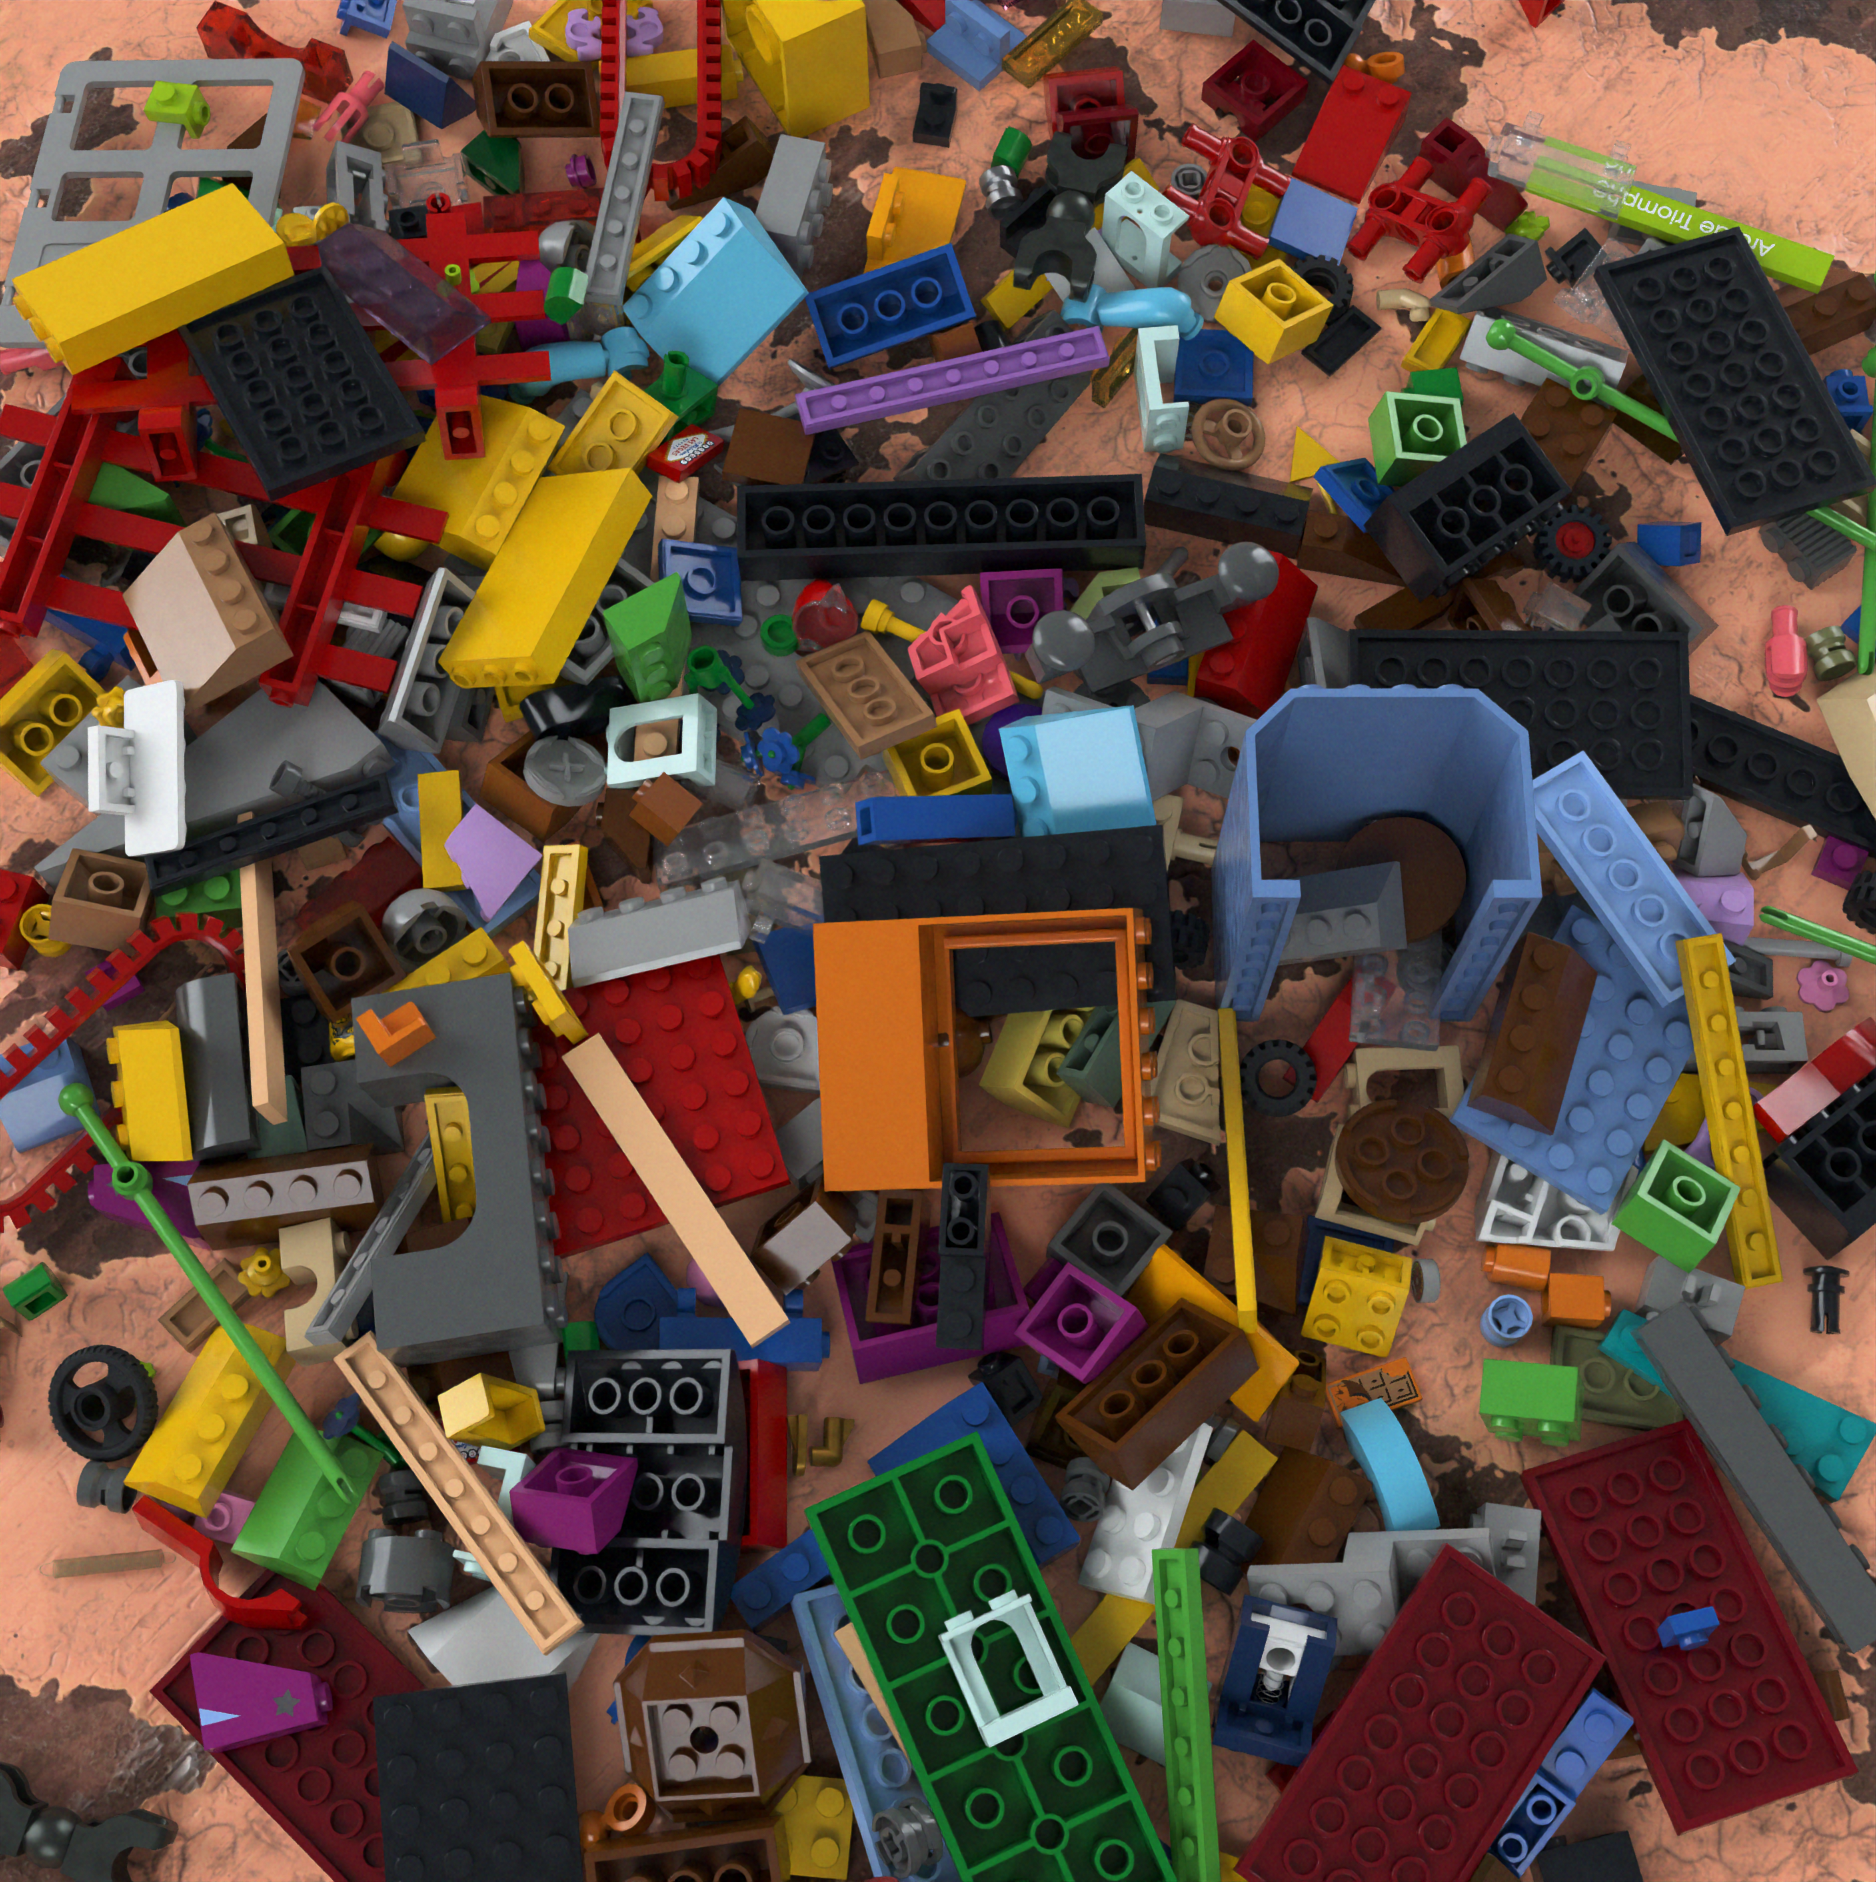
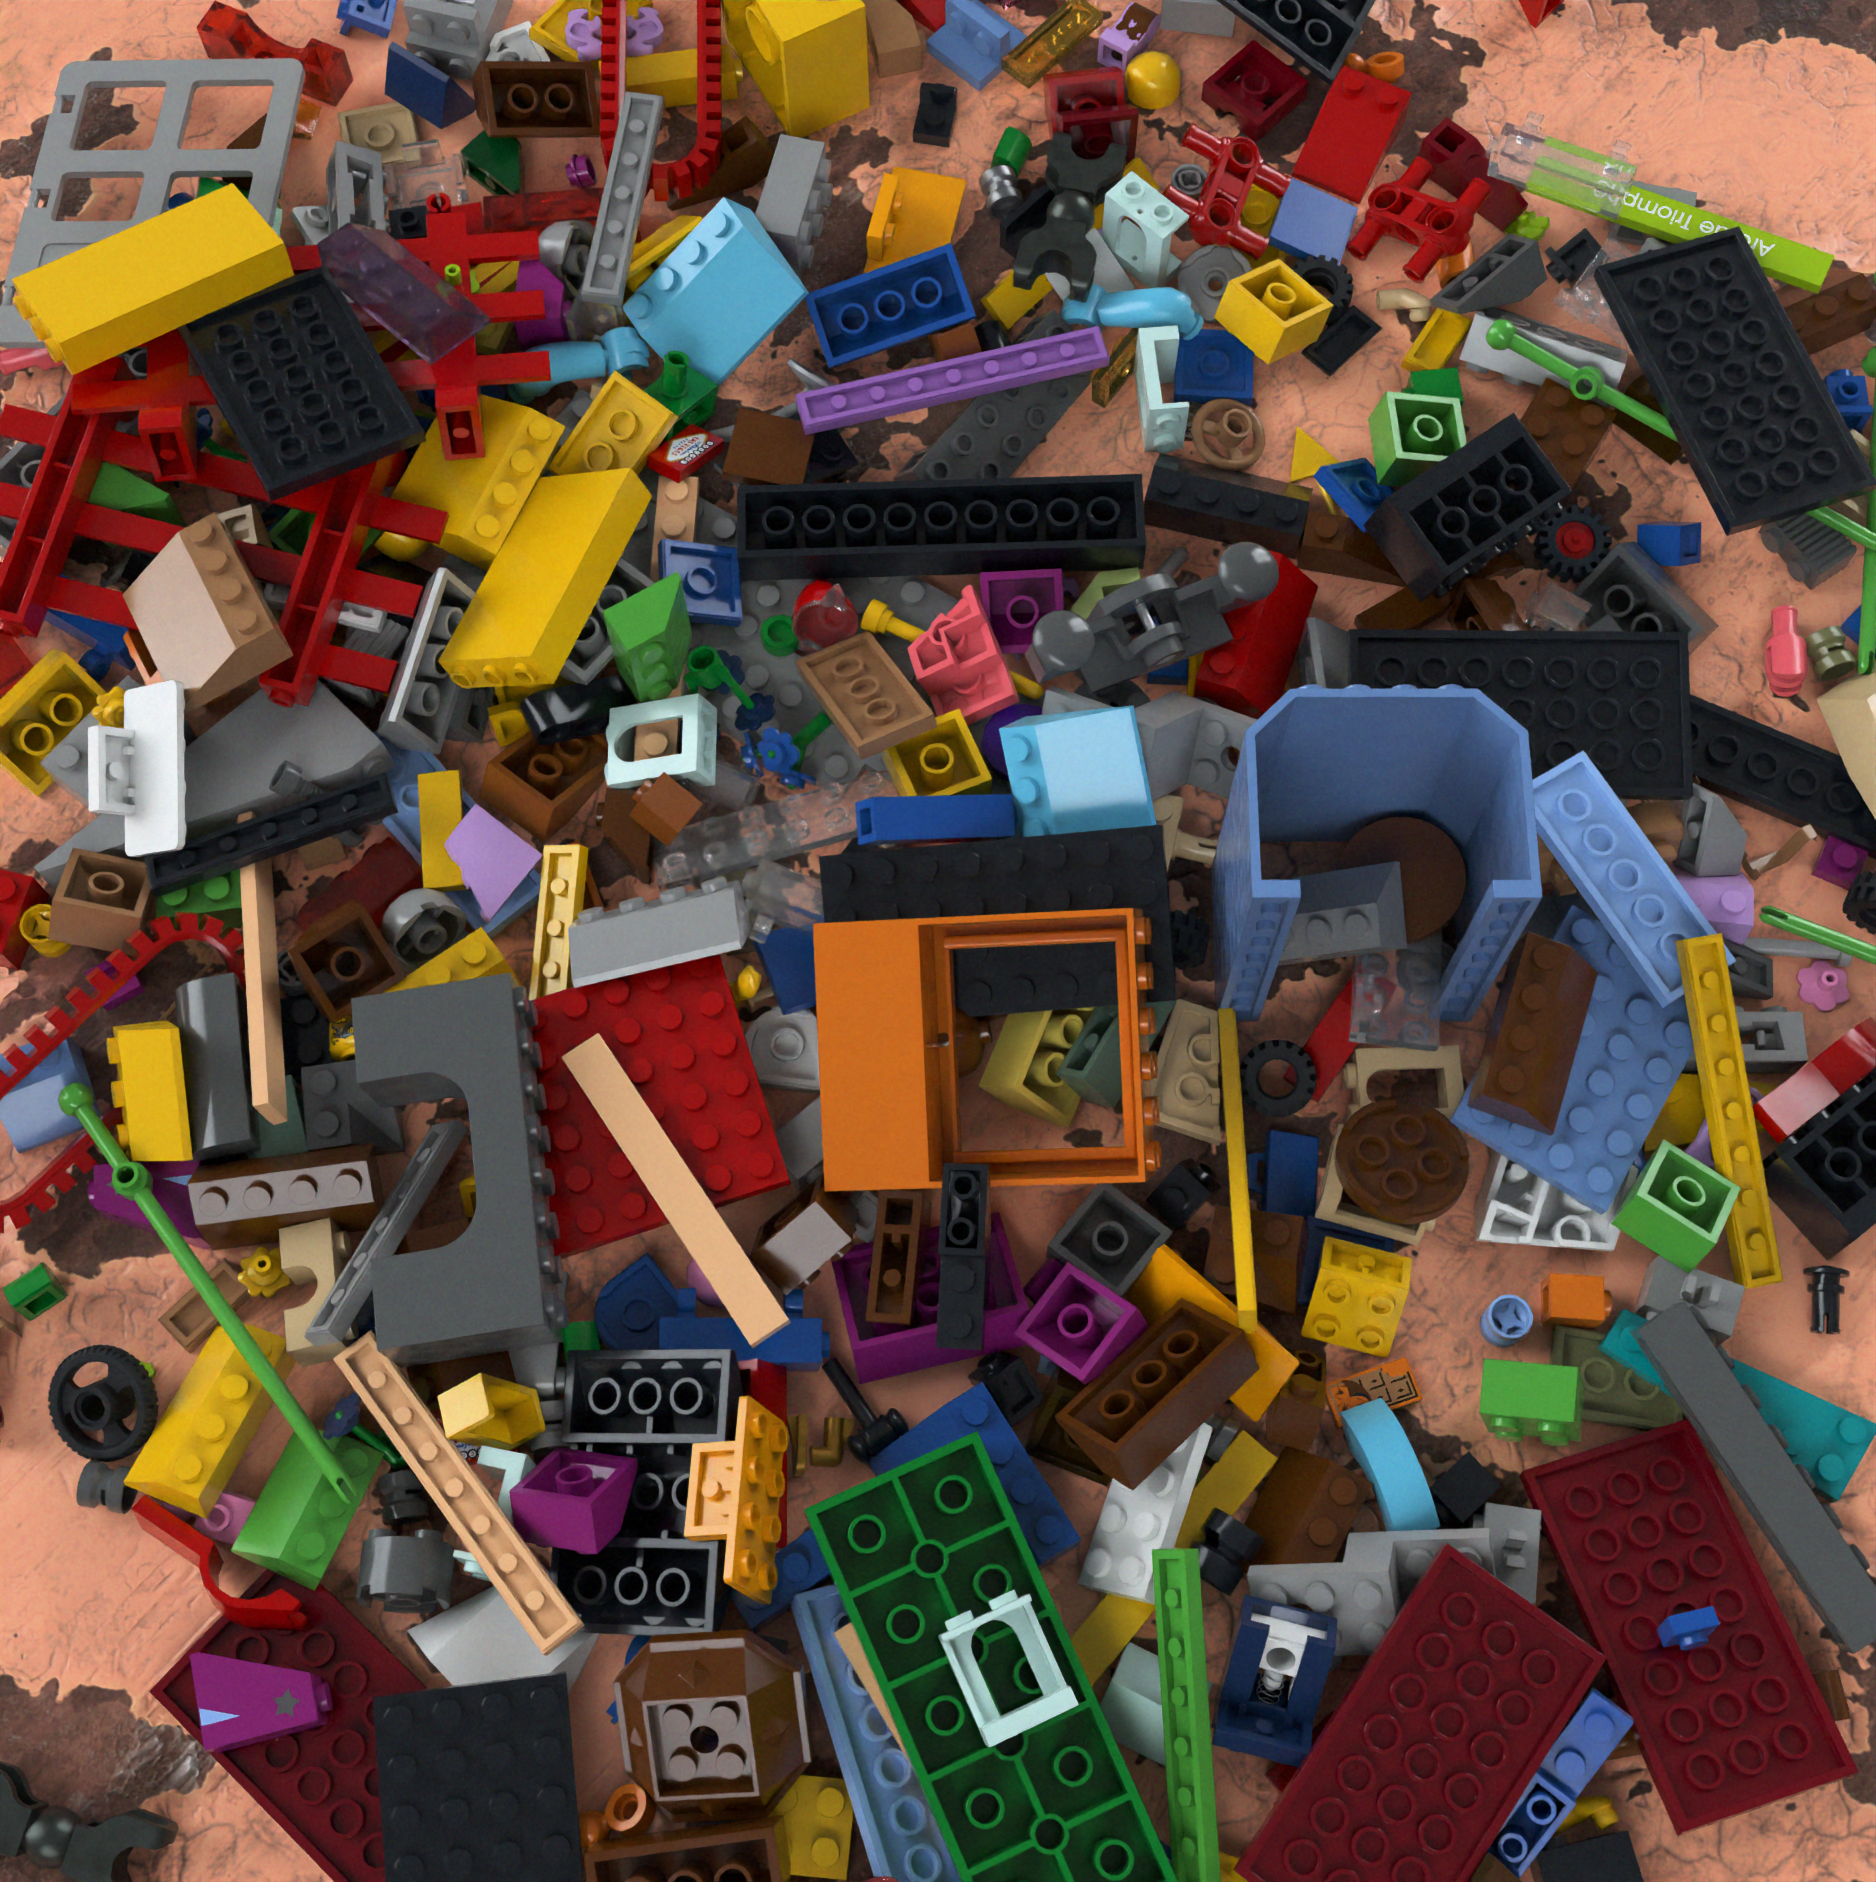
(111, 1561): tan piece -> none
(178, 105): lime bracket -> none
(300, 230): yellow piece -> none
(351, 107): coral arm -> none
(397, 1033): orange panel -> none
(452, 1151): yellow tile -> none
(508, 722): none -> yellow tile
(547, 996): yellow plate -> none
(565, 293): green brick -> none
(565, 771): light grey tile -> none
(737, 1498): none -> light orange bracket
(876, 1432): none -> black piece
(908, 1837): dark grey wheel -> none
(1084, 1496): dark grey wheel -> none
(1128, 36): none -> lavender leg
(1153, 80): none -> yellow hair
(1288, 1173): none -> blue piece
(1425, 1280): light grey tile -> none
(1462, 1490): none -> black brick
(1517, 1265): orange brick -> none
(1596, 1807): none -> yellow arm

